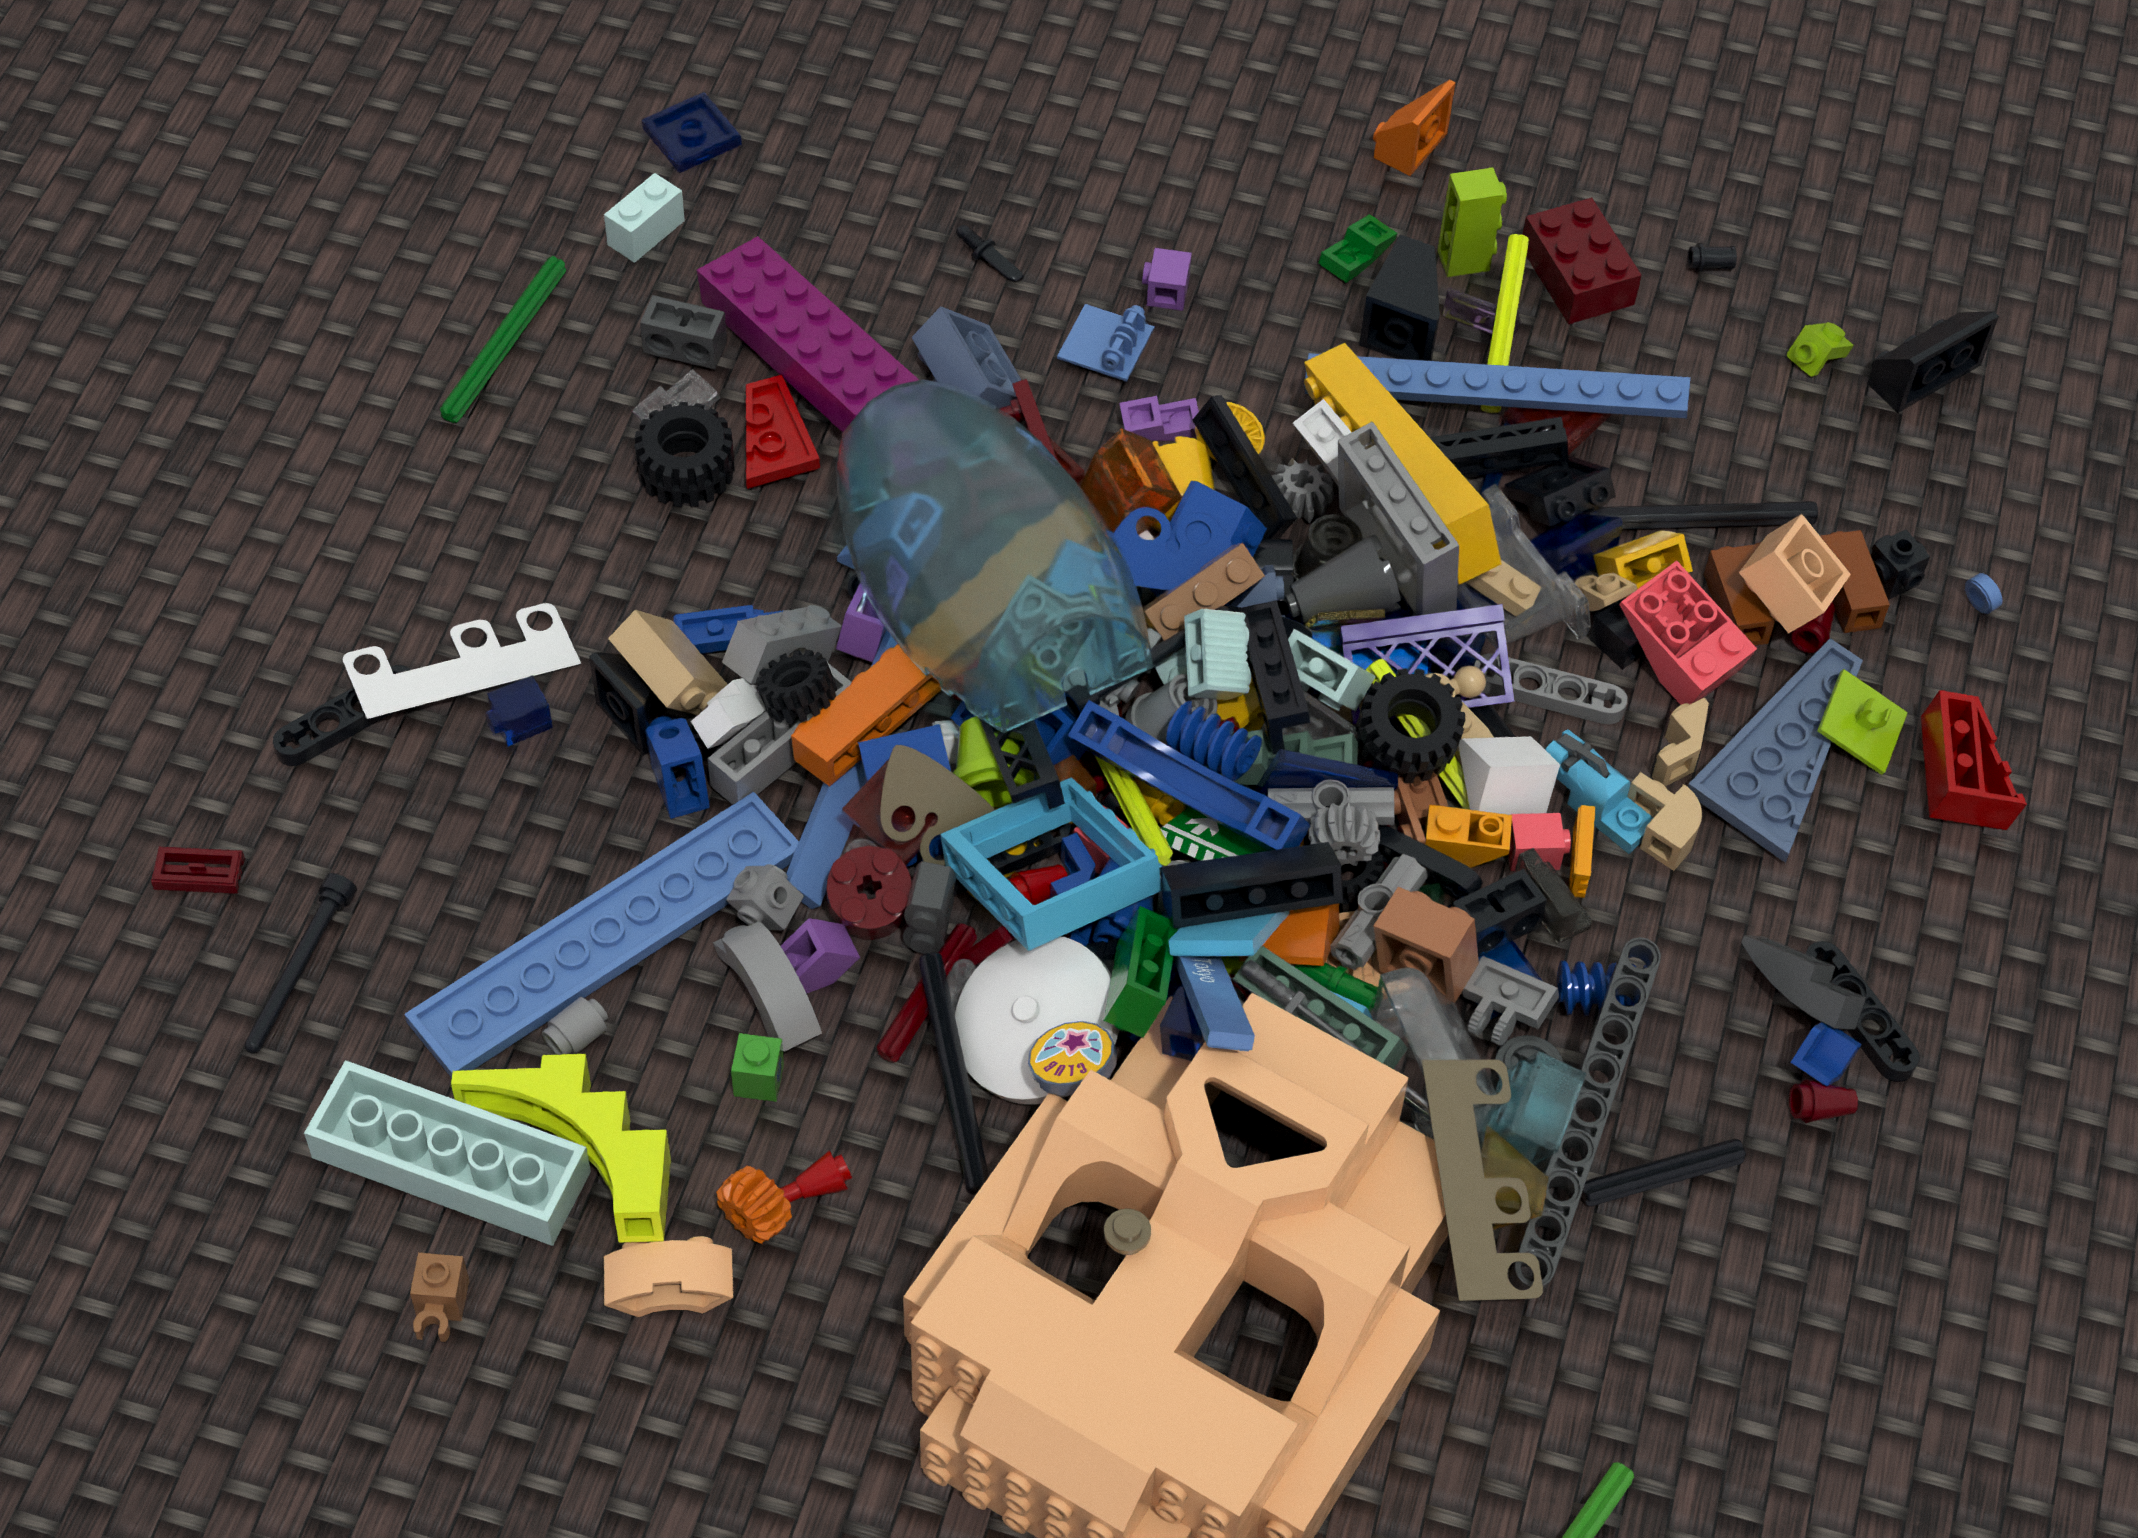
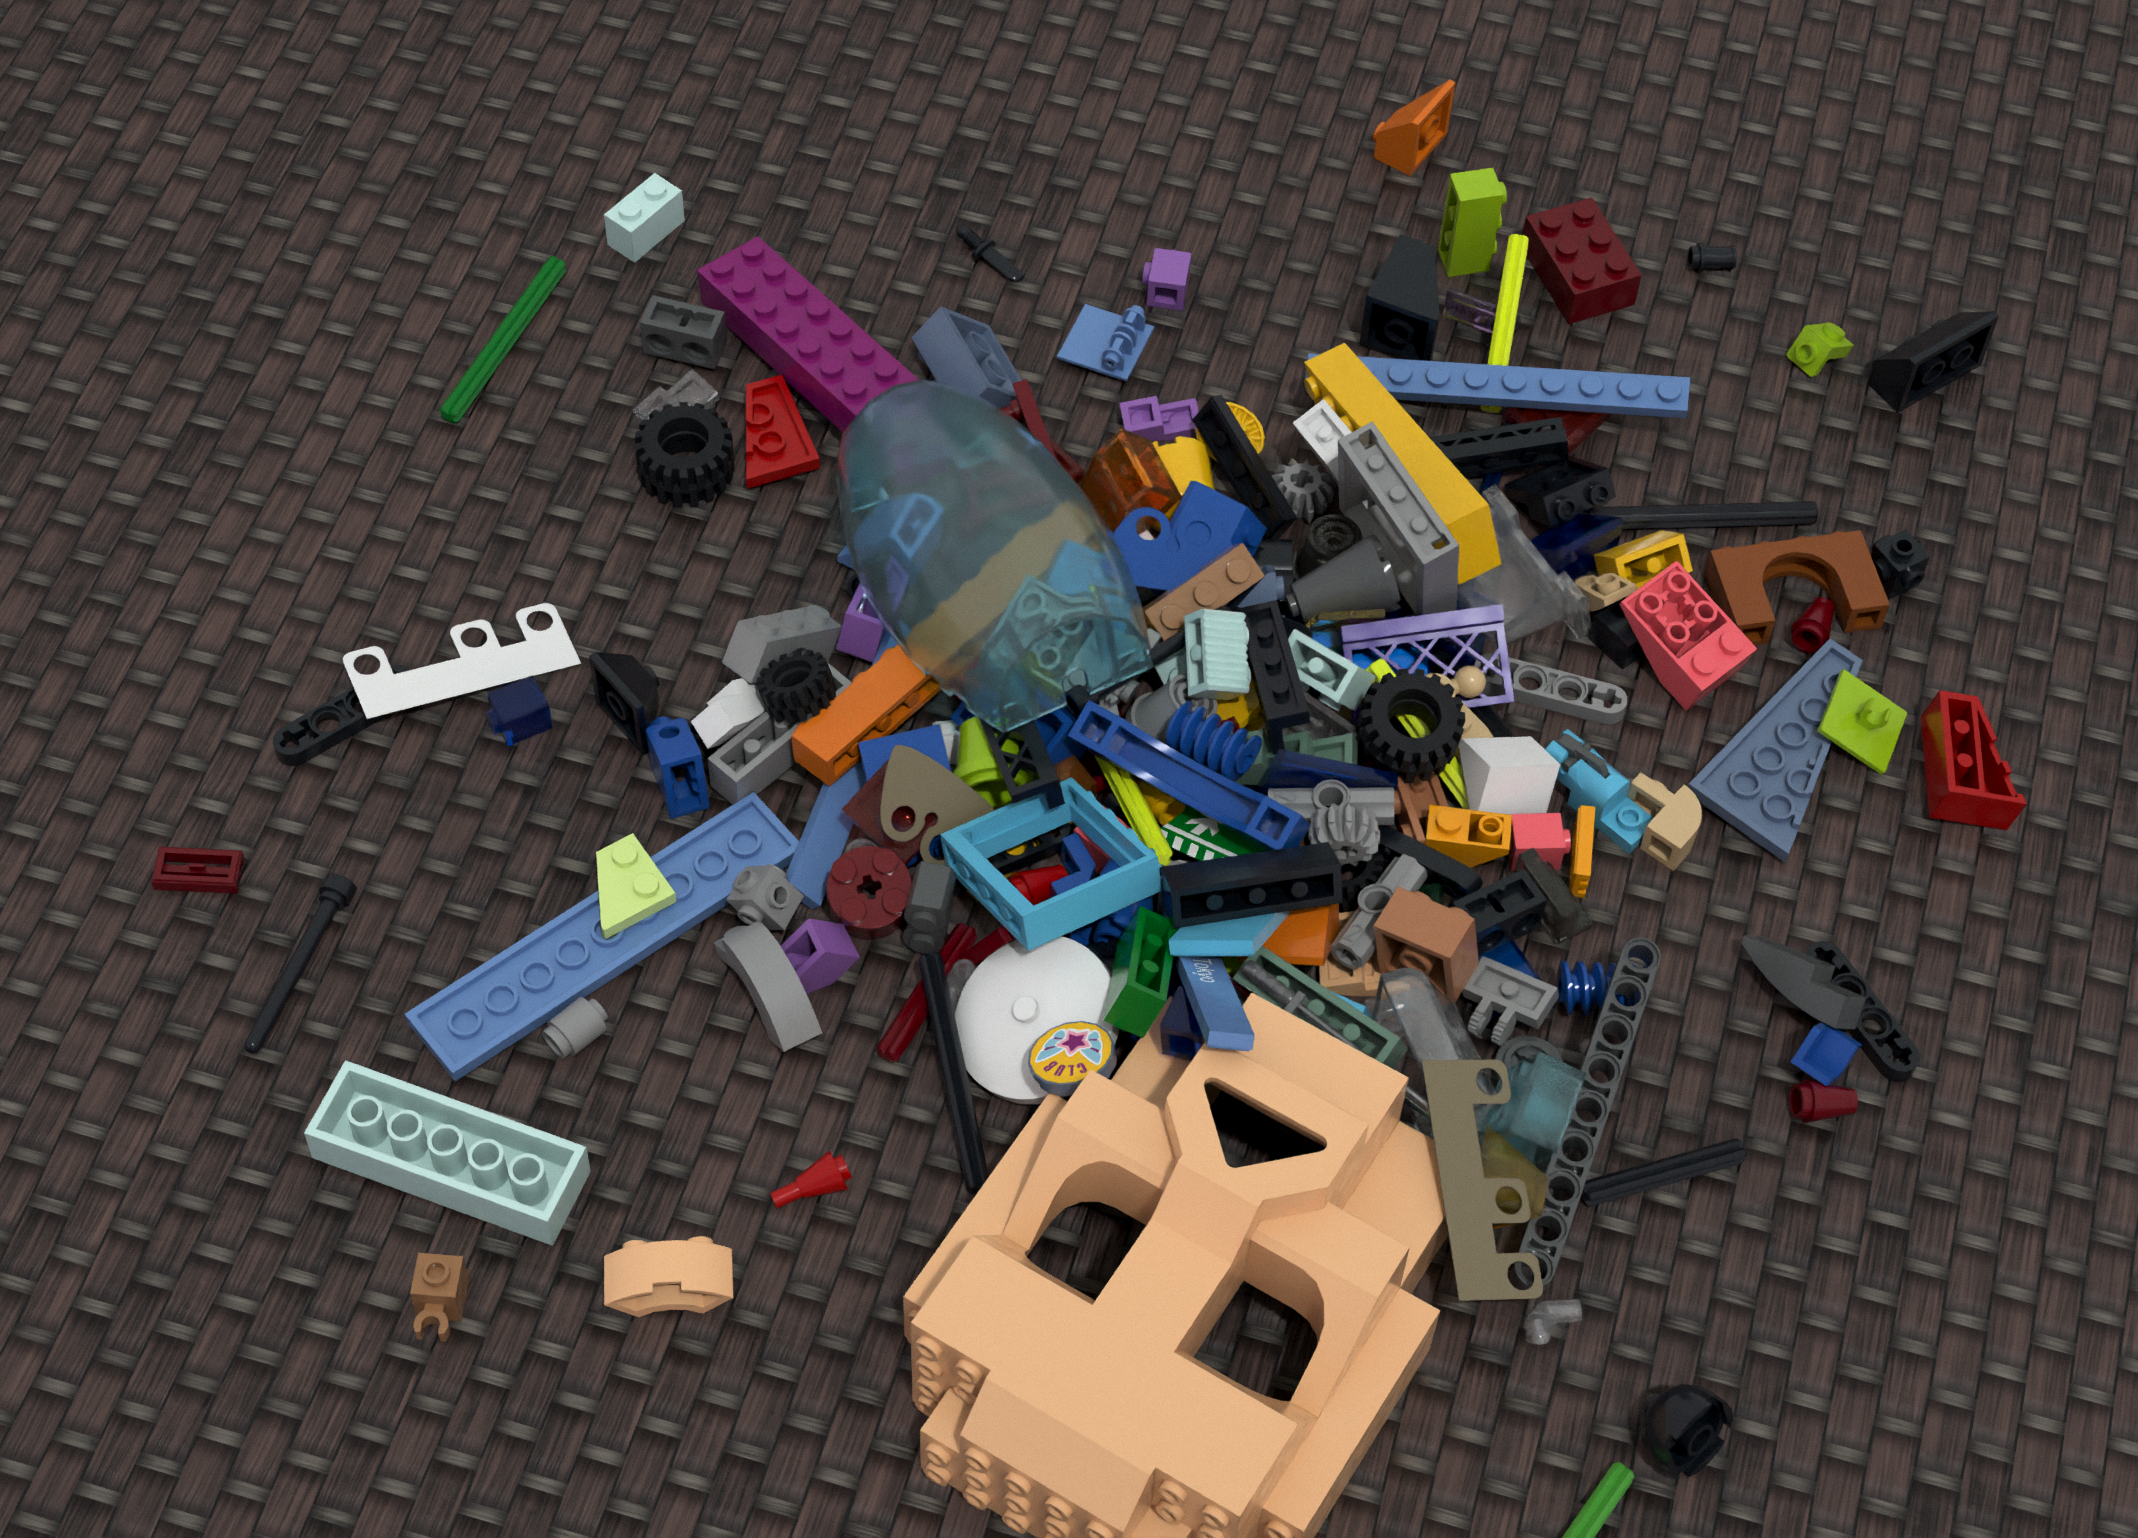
(561, 1102): neon yellow arch -> none
(629, 886): none -> yellowish green wing
(667, 662): tan brick -> none
(691, 132): clear blue tile -> none
(714, 628): blue hinge -> none
(754, 1204): orange gear -> none
(757, 1067): bright green brick -> none
(1127, 1231): dark tan plate -> none
(1342, 983): green pin -> none
(1359, 248): green slope -> none
(1507, 587): tan plate -> none
(1546, 1315): none -> clear arm
(1684, 1428): none -> black cylinder
(1685, 740): tan slope -> none
(1794, 573): light nougat brick -> none
(1983, 593): medium blue tile -> none

